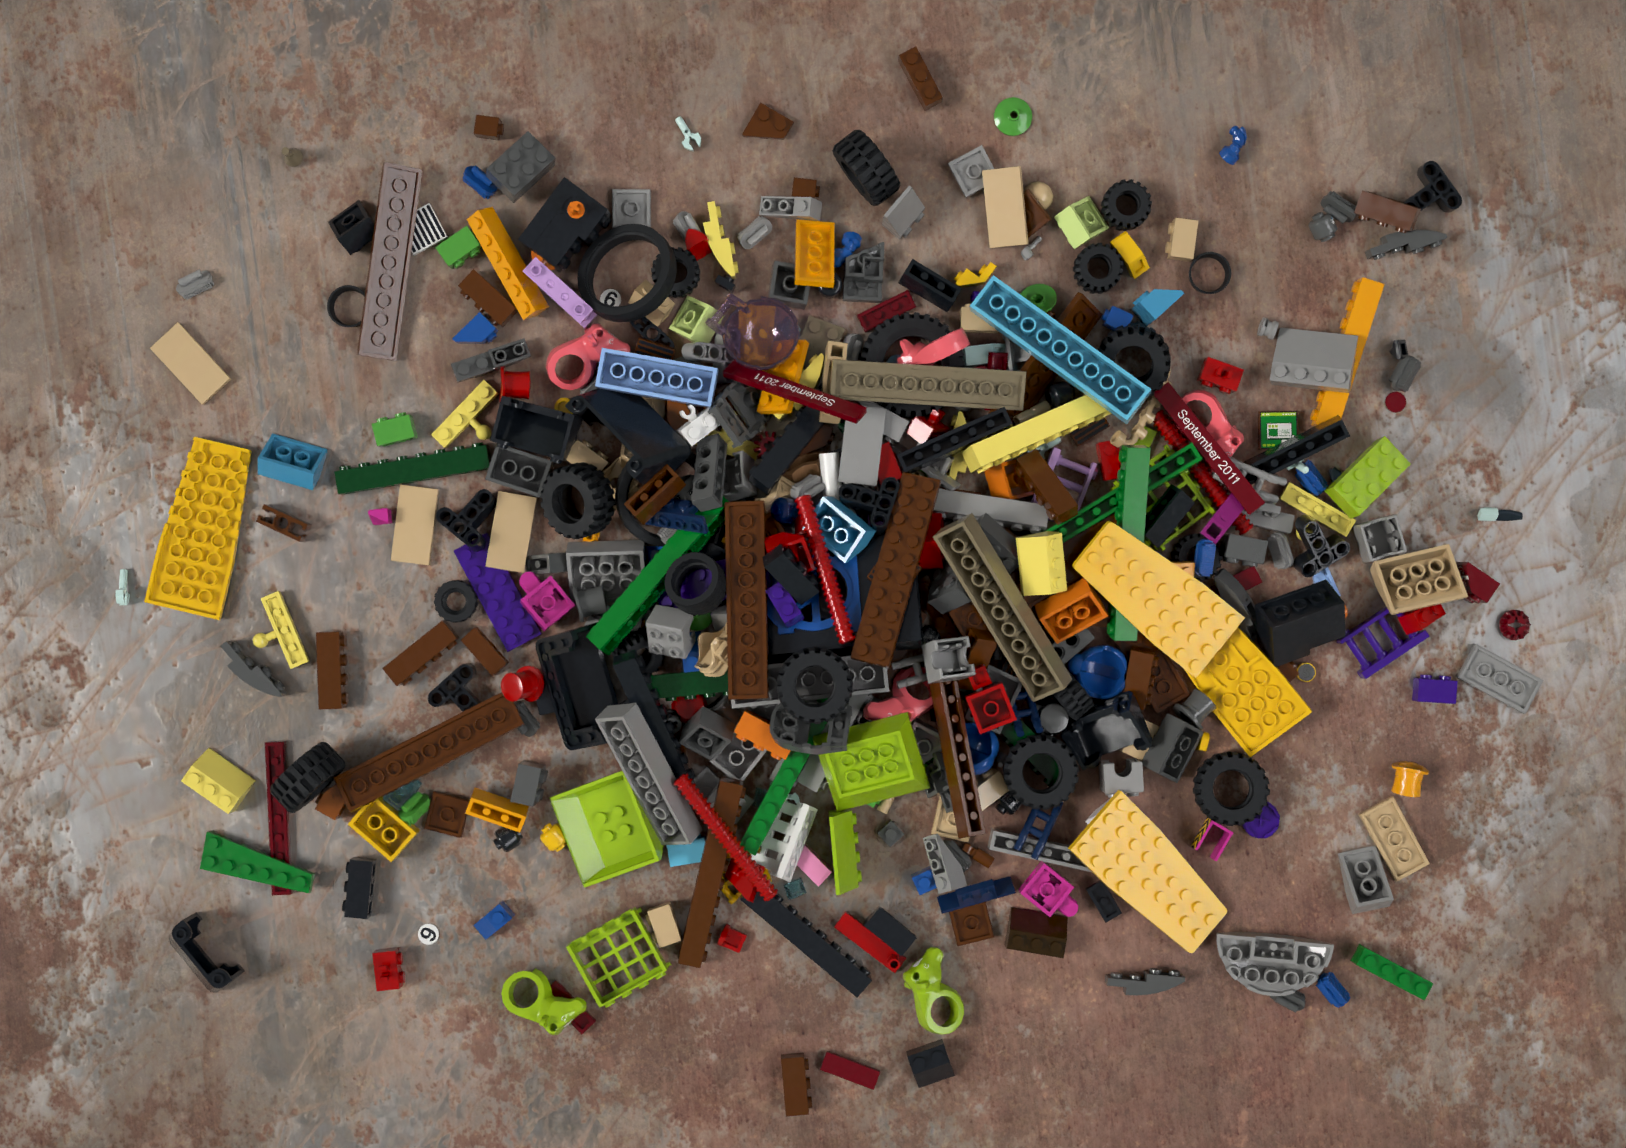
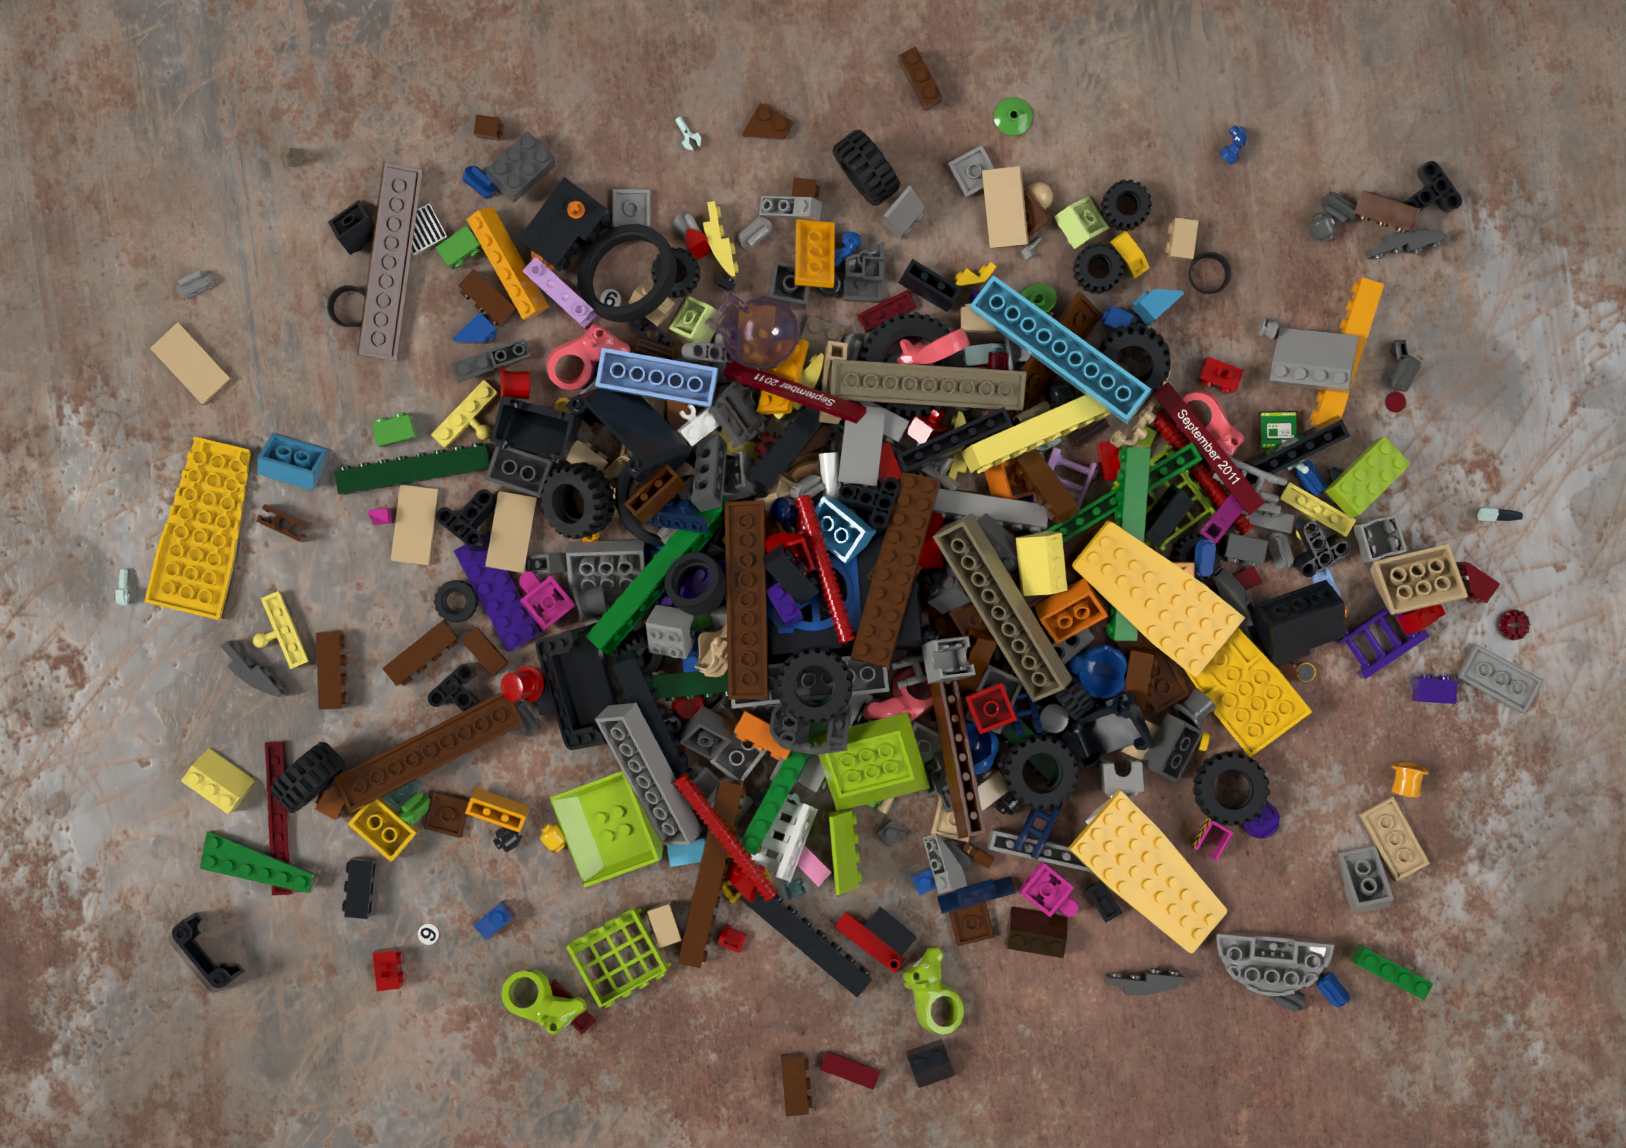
(528, 783): dark grey brick -> none
(981, 678): red plate -> none

